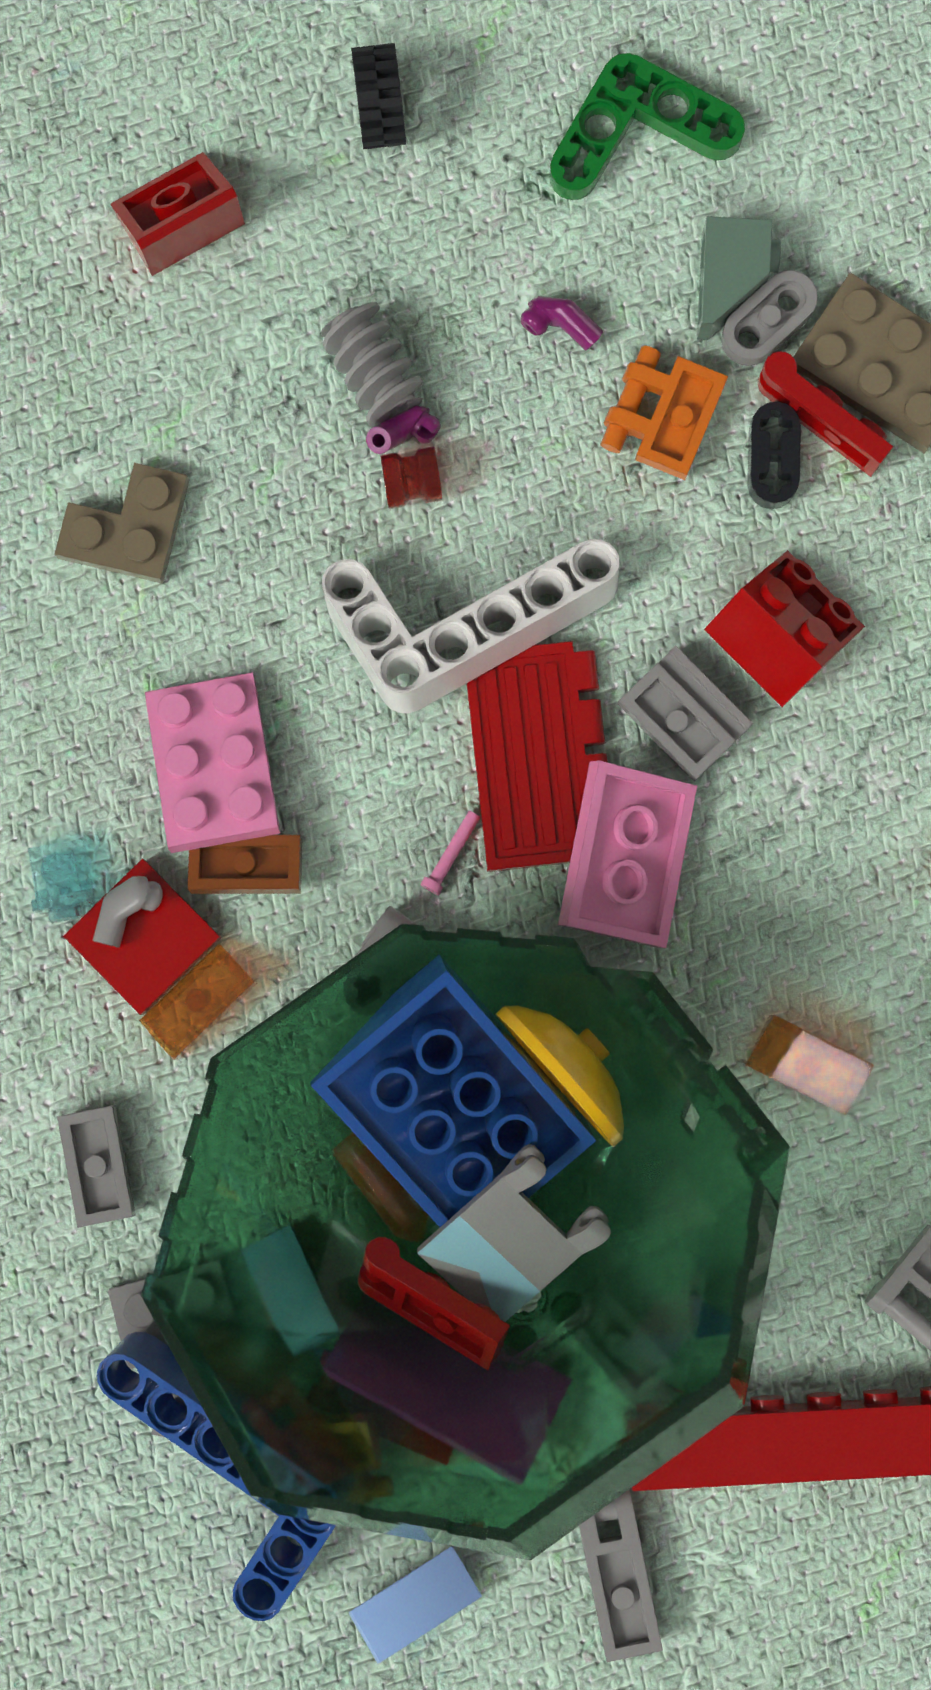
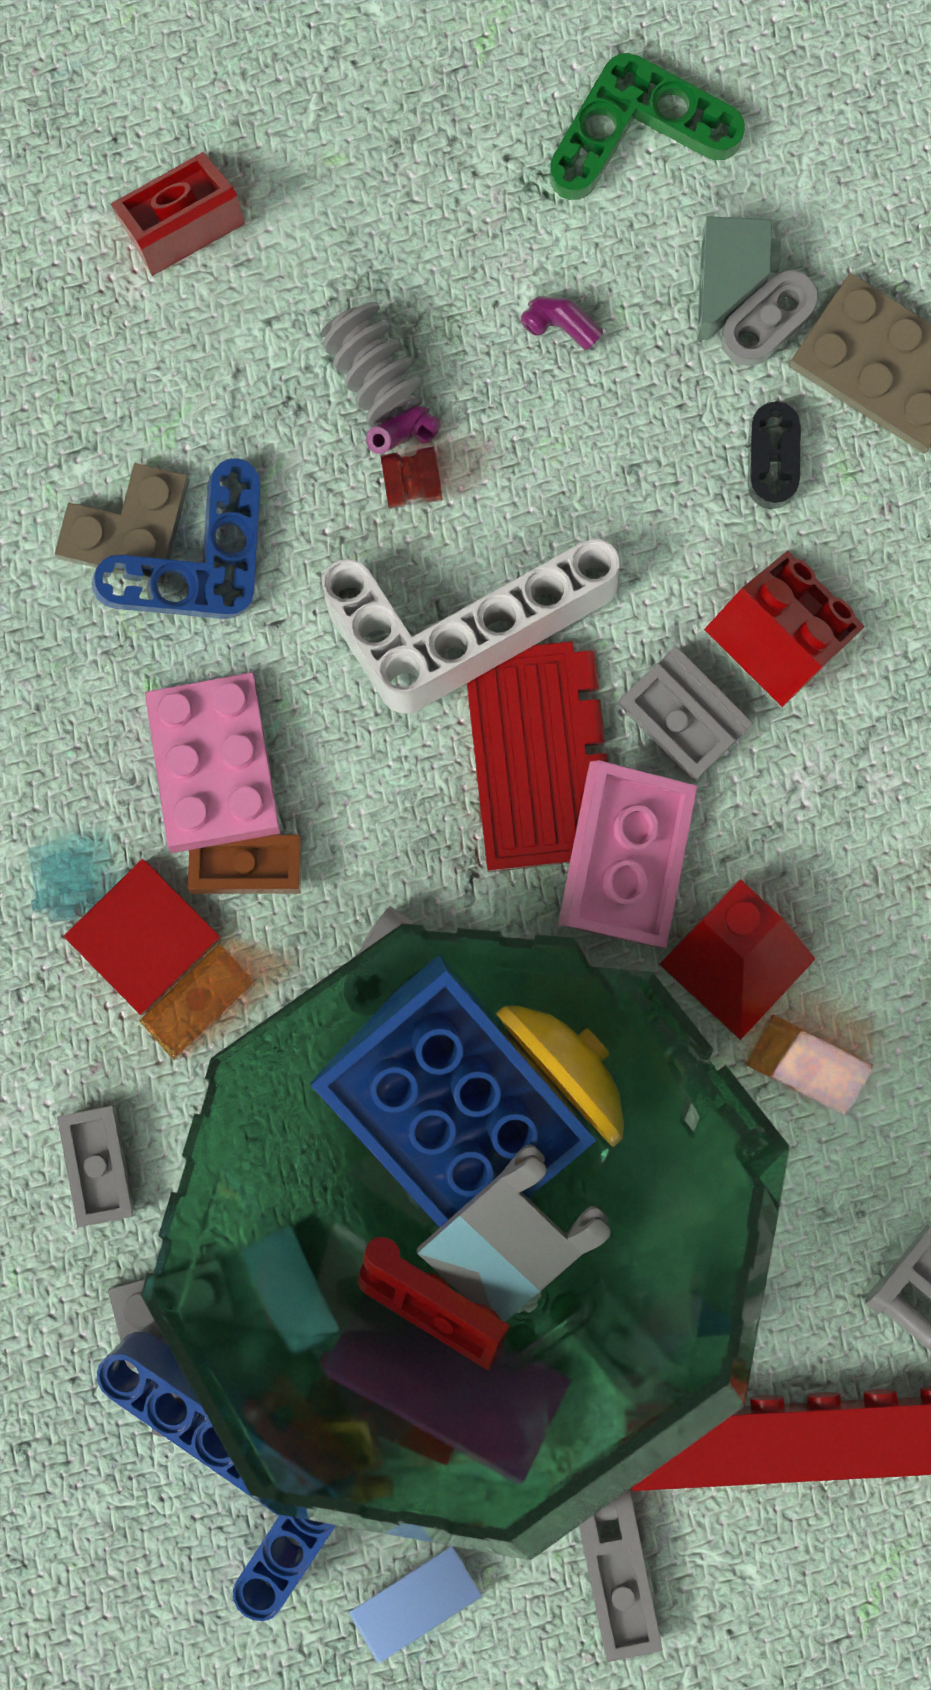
(123, 902): light grey arm -> none
(199, 576): none -> blue beam
(379, 96): black tyre -> none
(381, 1189): clear orange slope -> none
(446, 861): bright pink piece -> none
(680, 416): orange plate -> none
(738, 959): none -> red slope
(823, 414): red plate -> none

